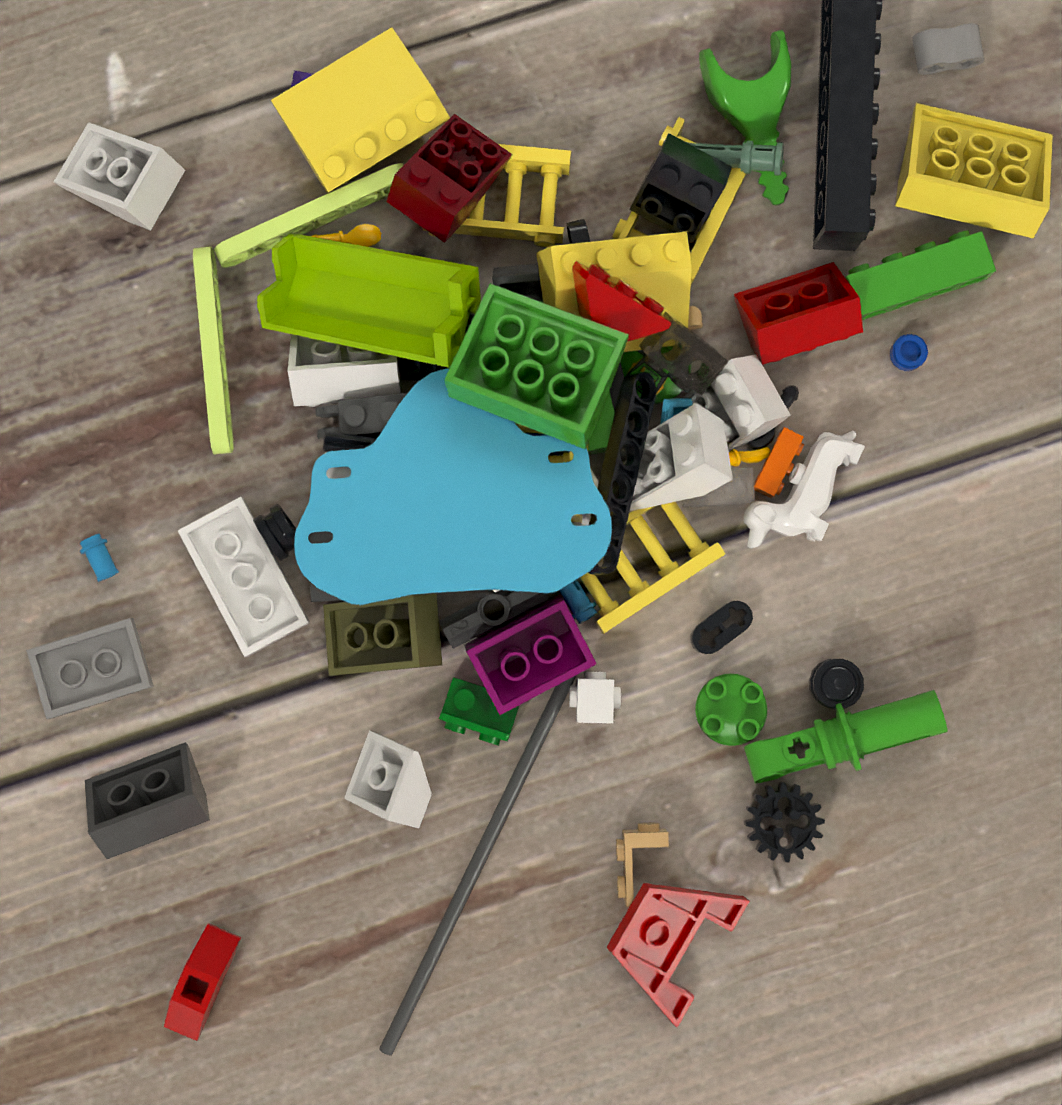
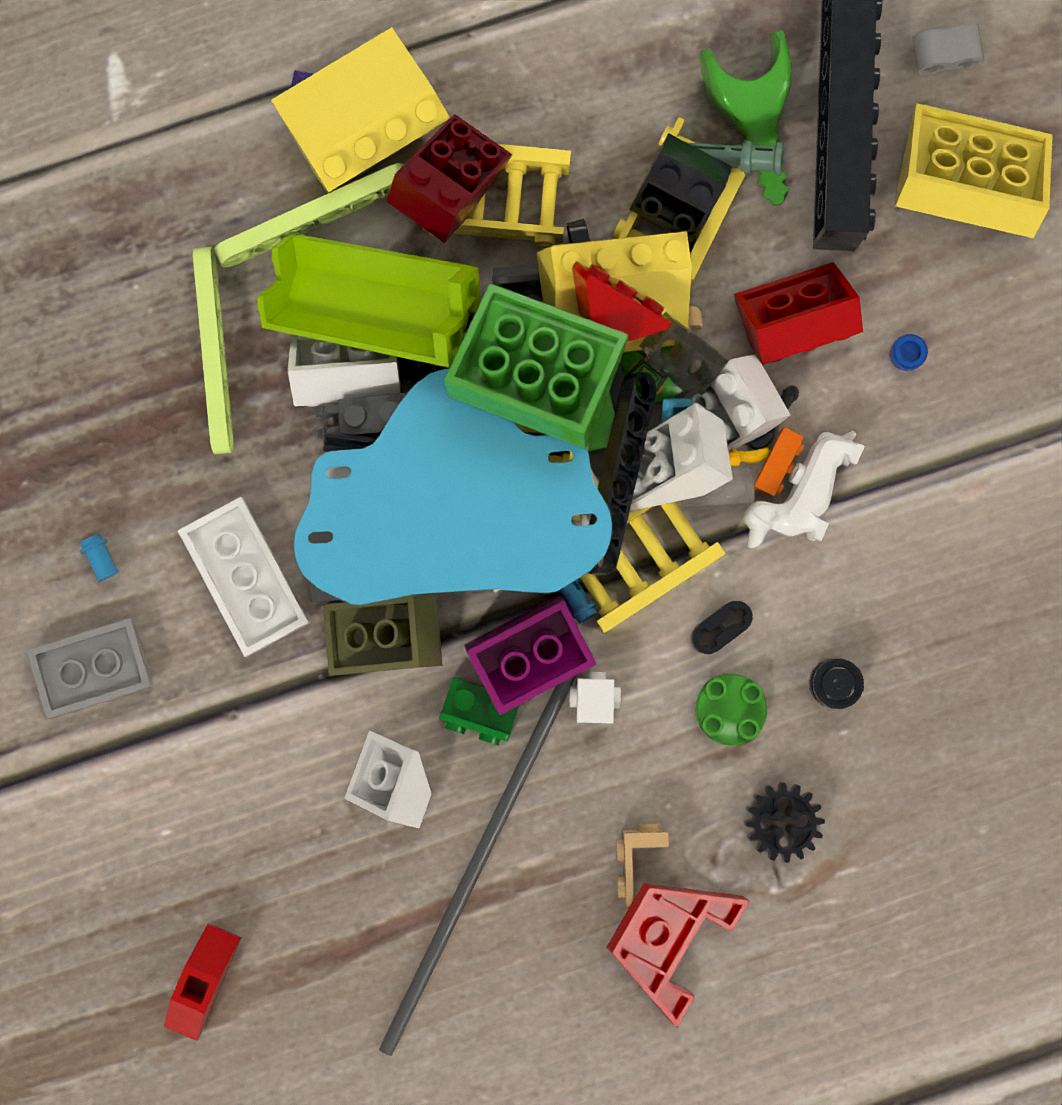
(120, 175): white slope -> none
(145, 801): dark grey slope -> none
(277, 531): black wheel -> none
(361, 235): yellow piece -> none
(472, 622): dark grey piece -> none
(848, 737): bright green piece -> none
(922, 274): bright green brick -> none

